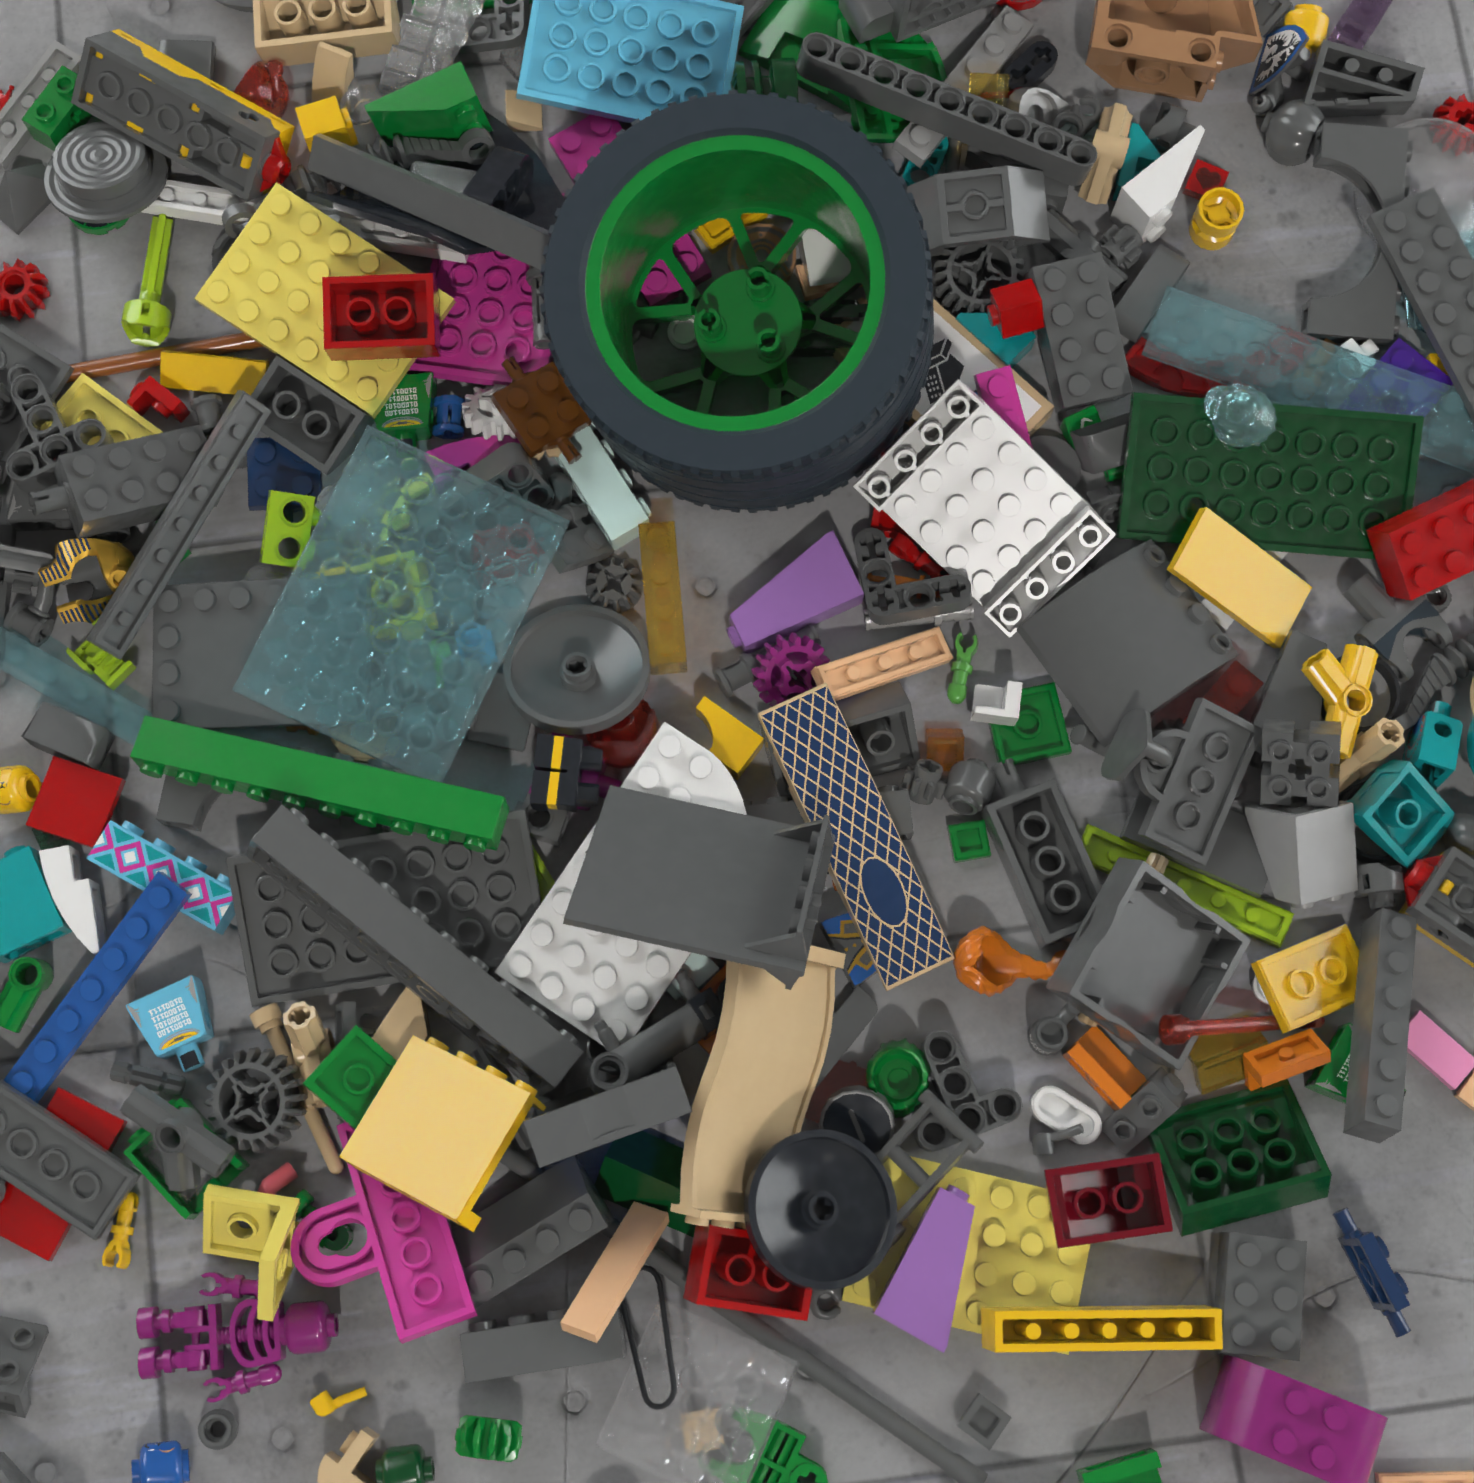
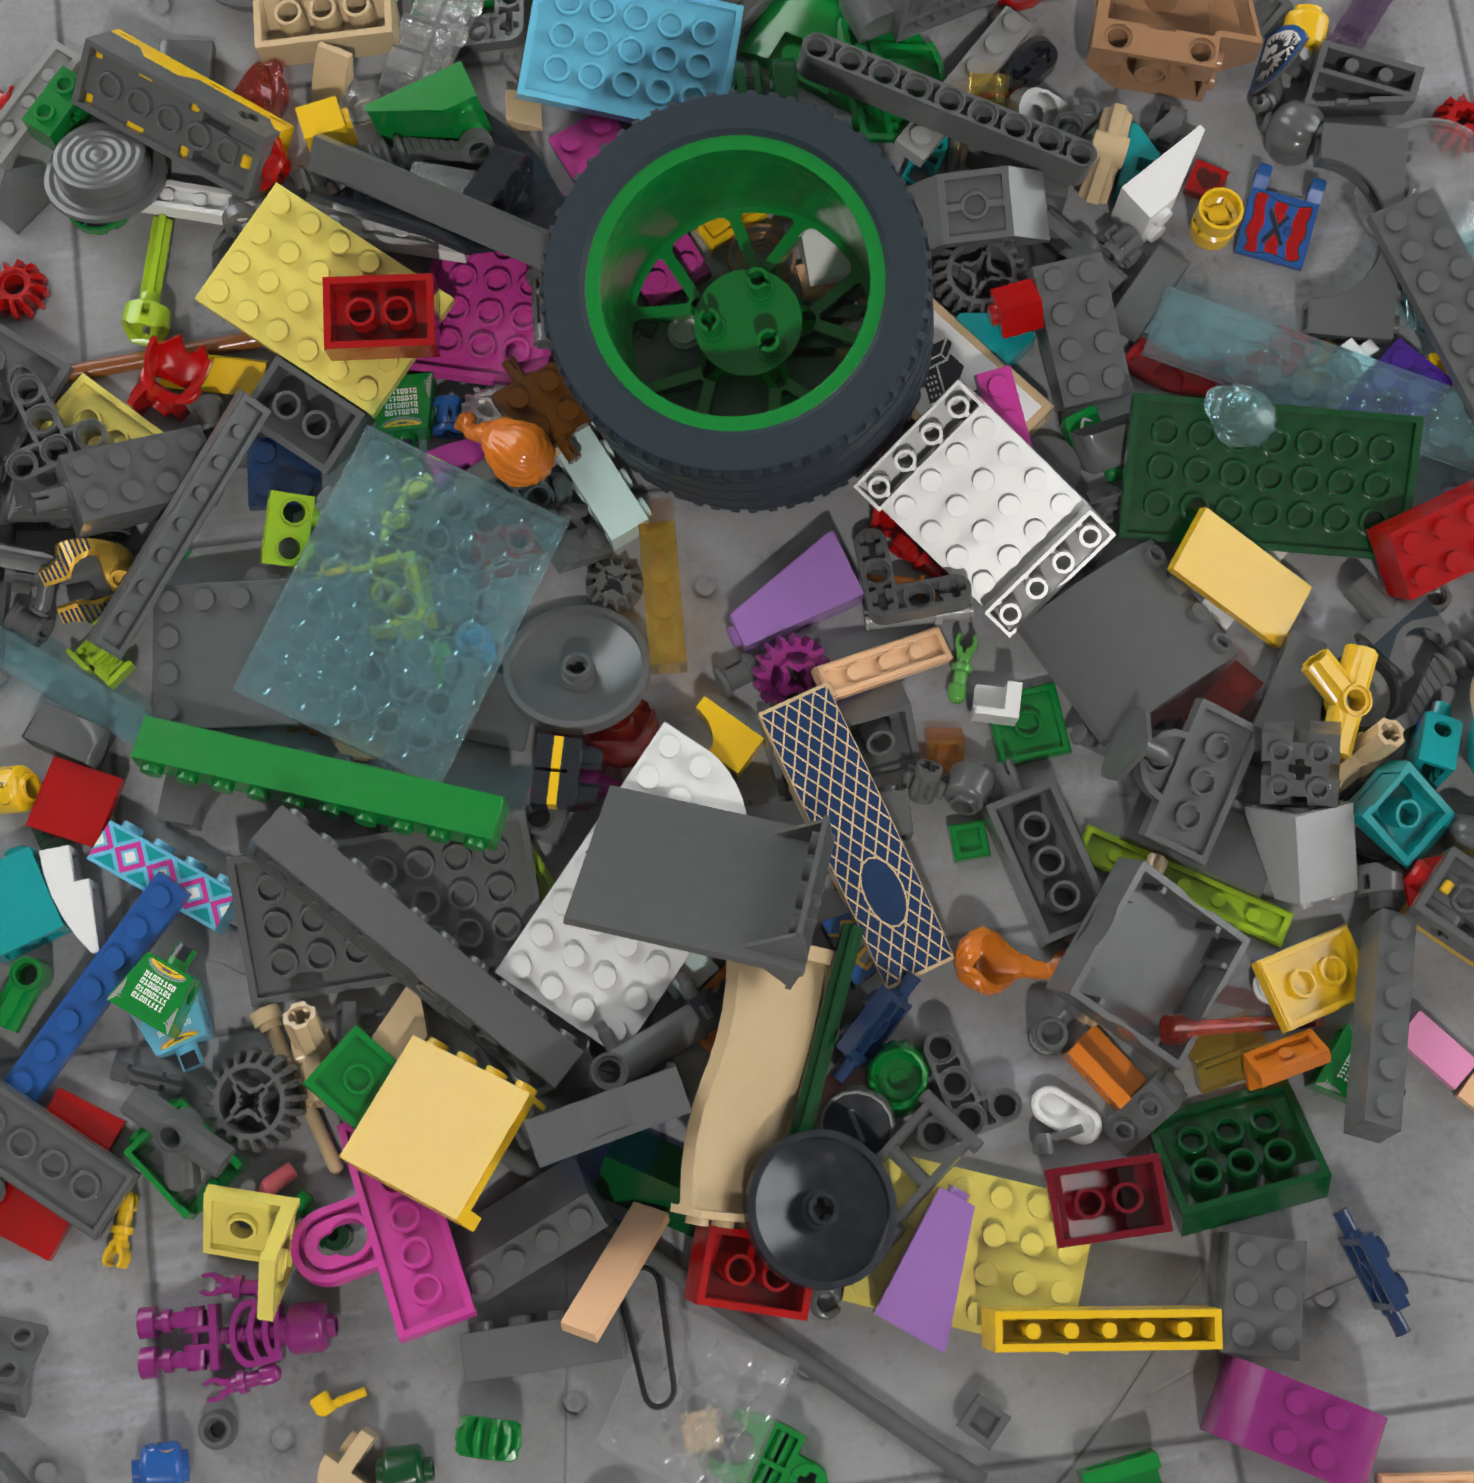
(159, 990): none -> green torso
(177, 365): none -> red helmet
(512, 448): none -> orange hair
(826, 1028): none -> dark green axle
(874, 1025): none -> dark blue plate
(1278, 225): none -> flag

